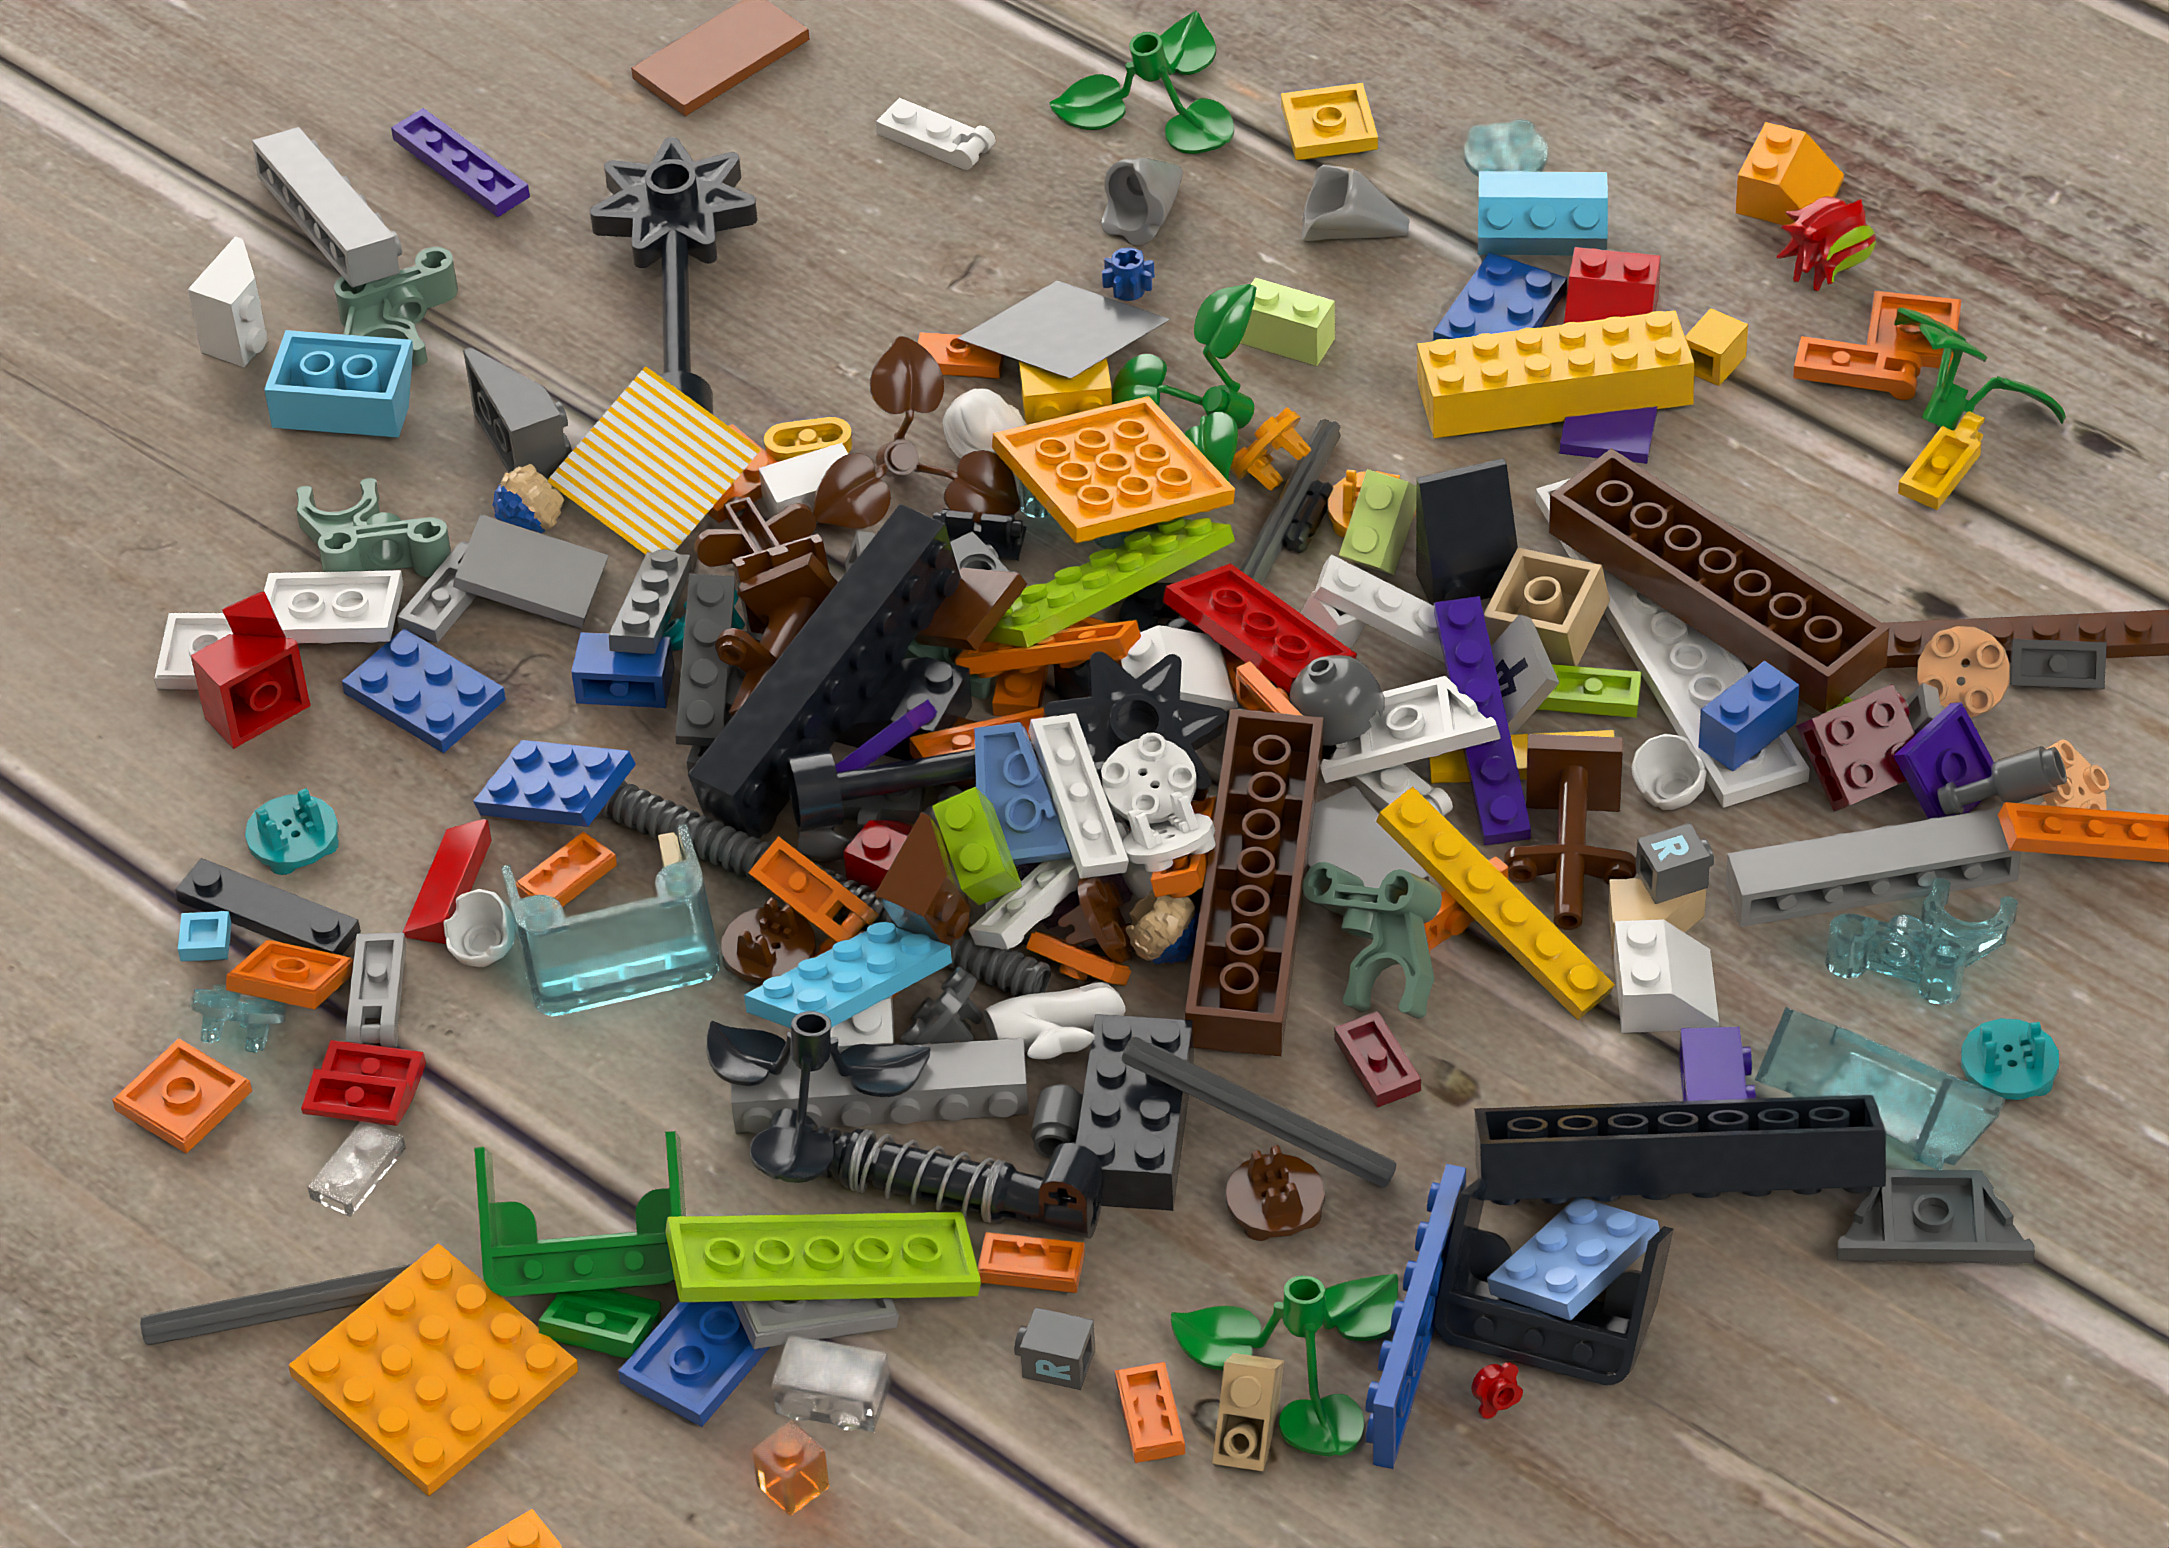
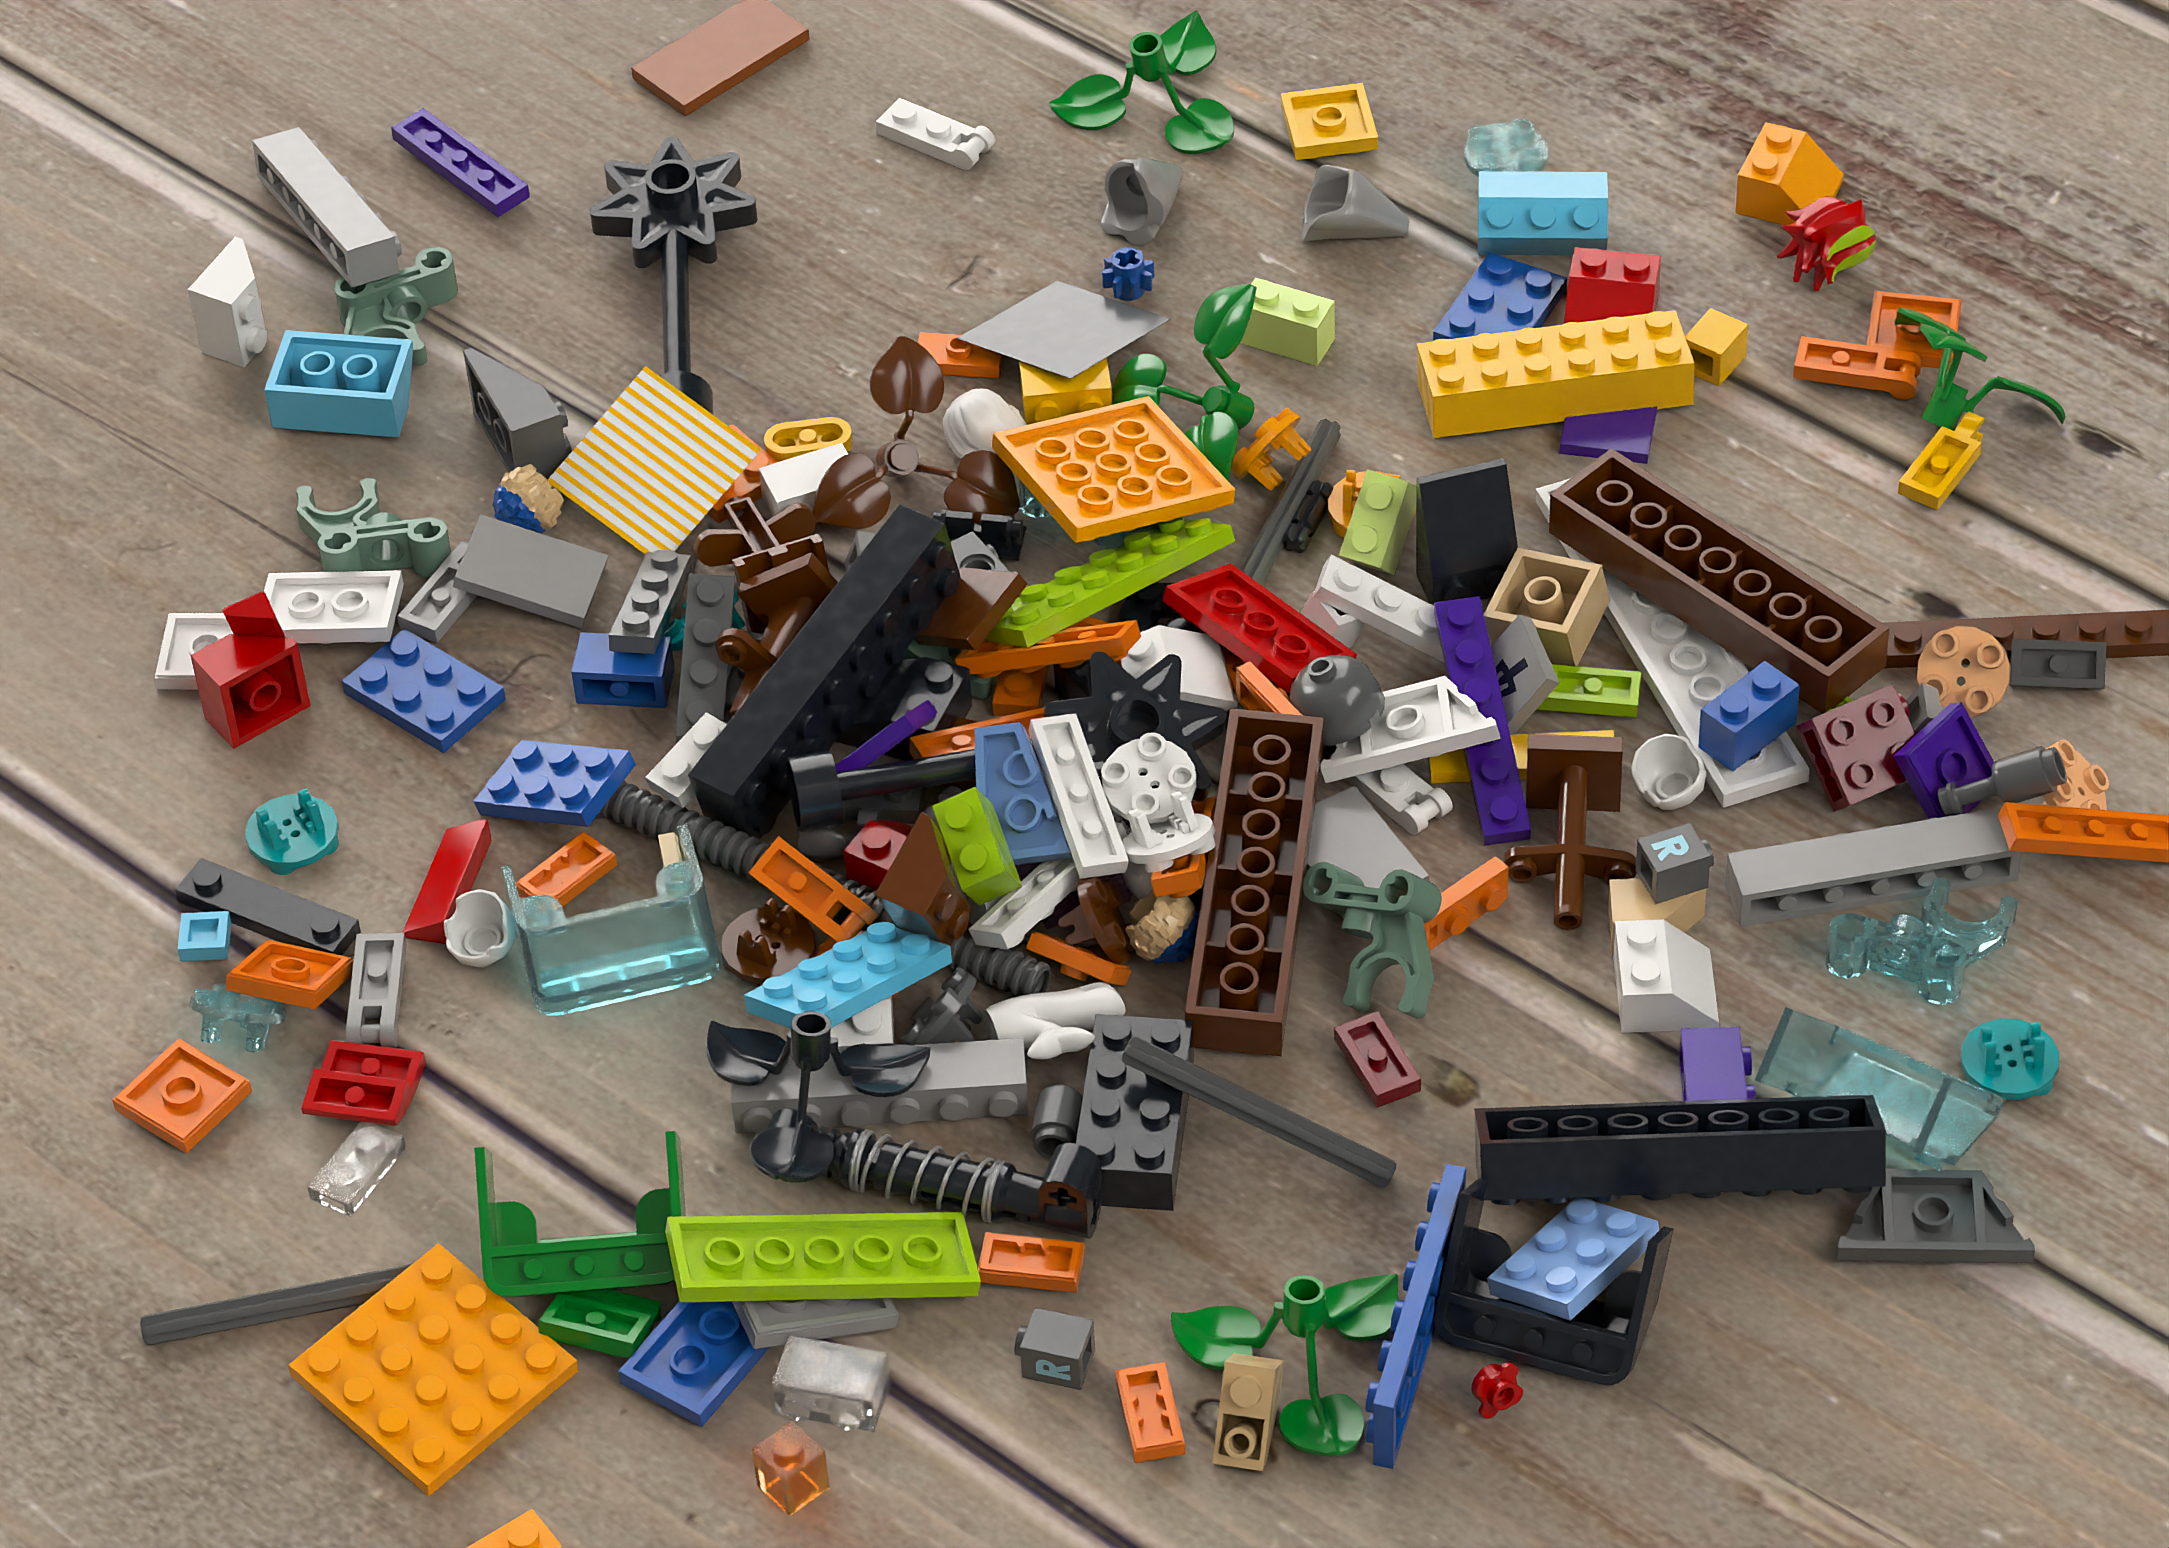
(671, 773): none -> white plate
(1278, 1212): reddish brown plate -> none
(1495, 903): yellow plate -> none

